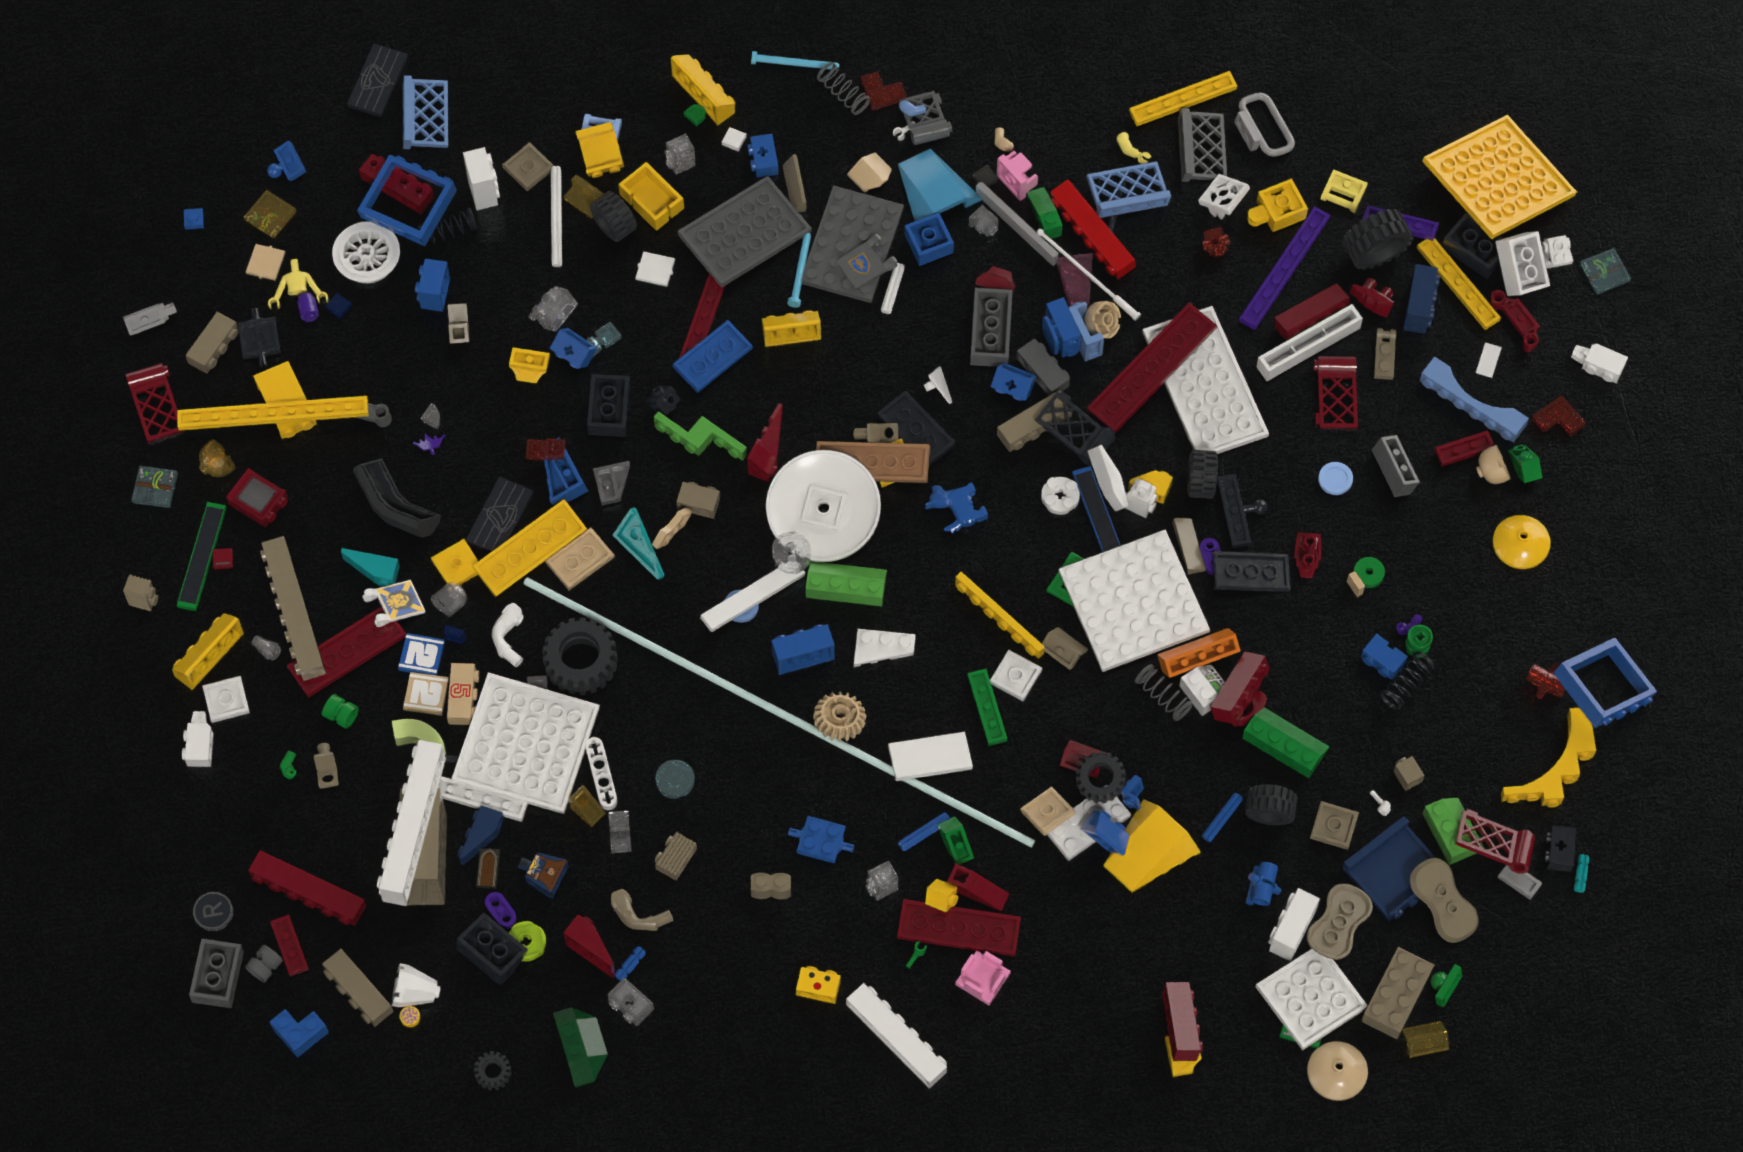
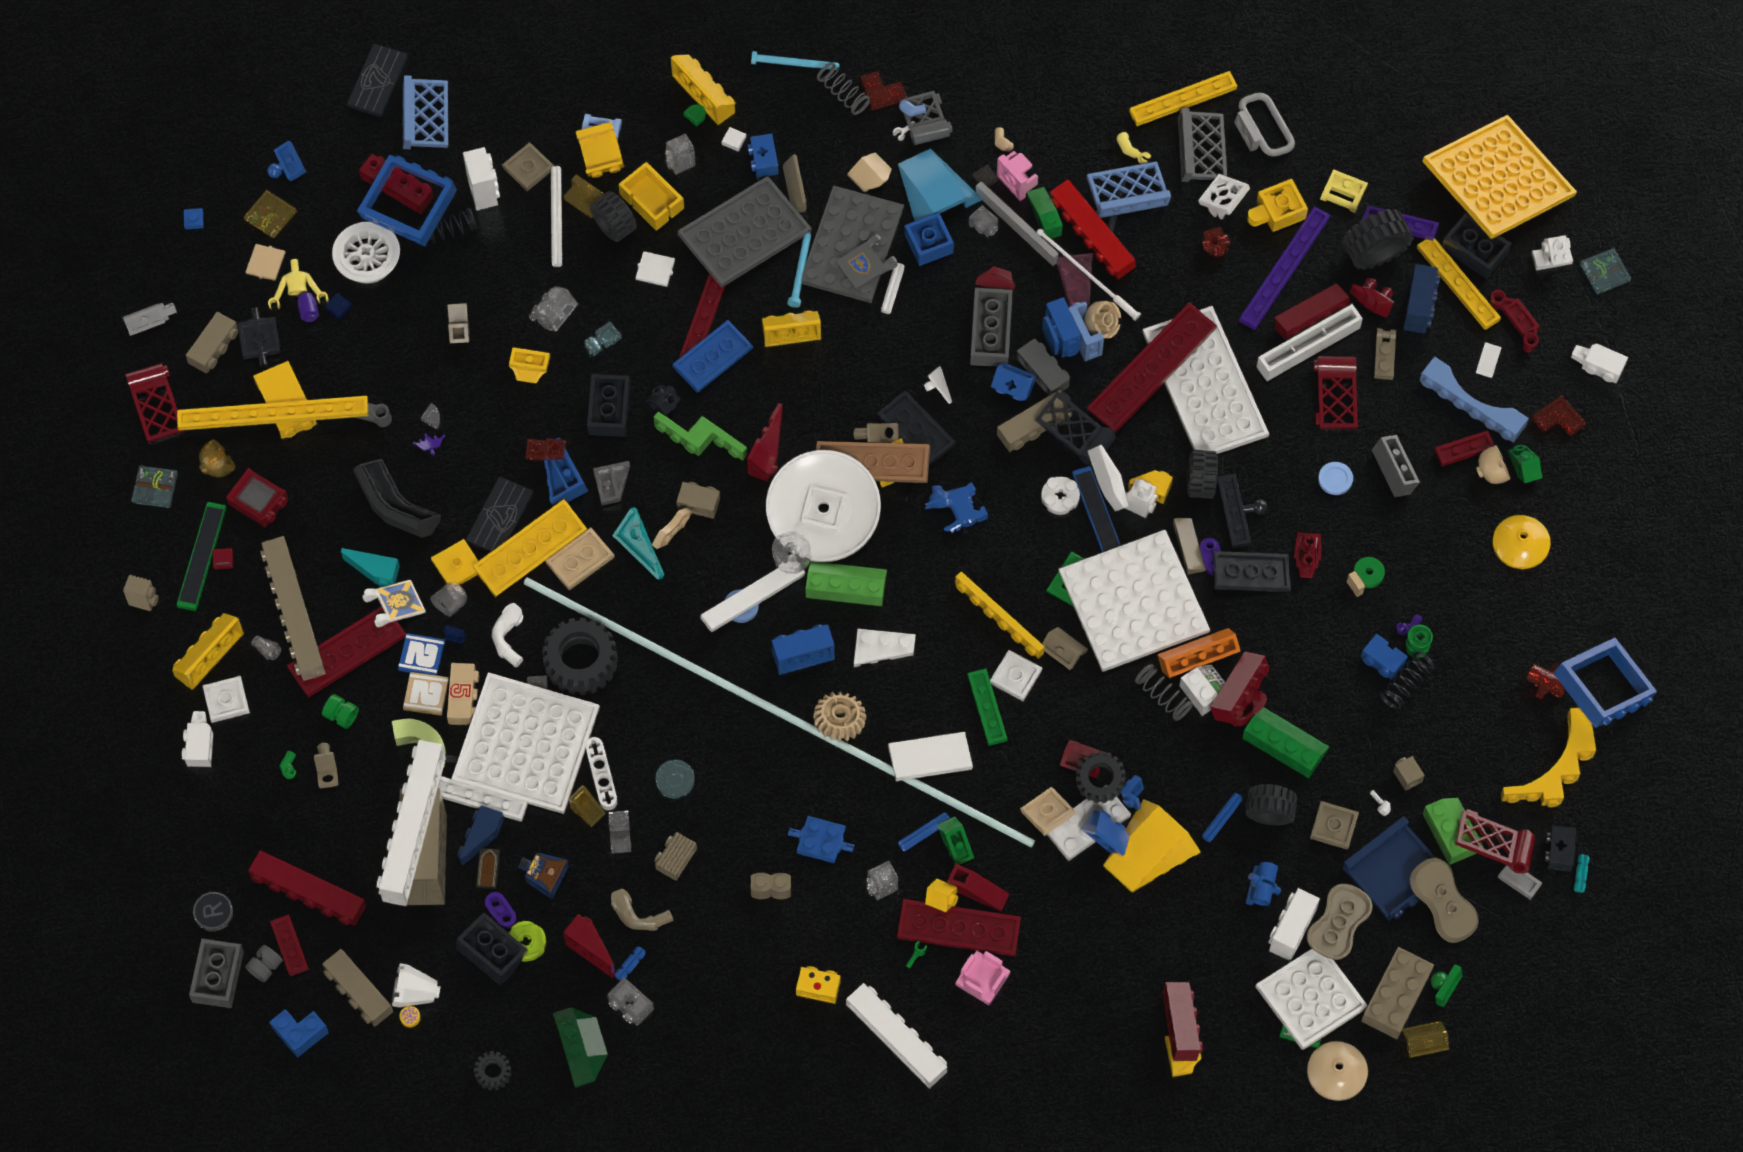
(433, 285): blue brick -> none
(582, 348): blue brick -> none
(1522, 263): white brick -> none

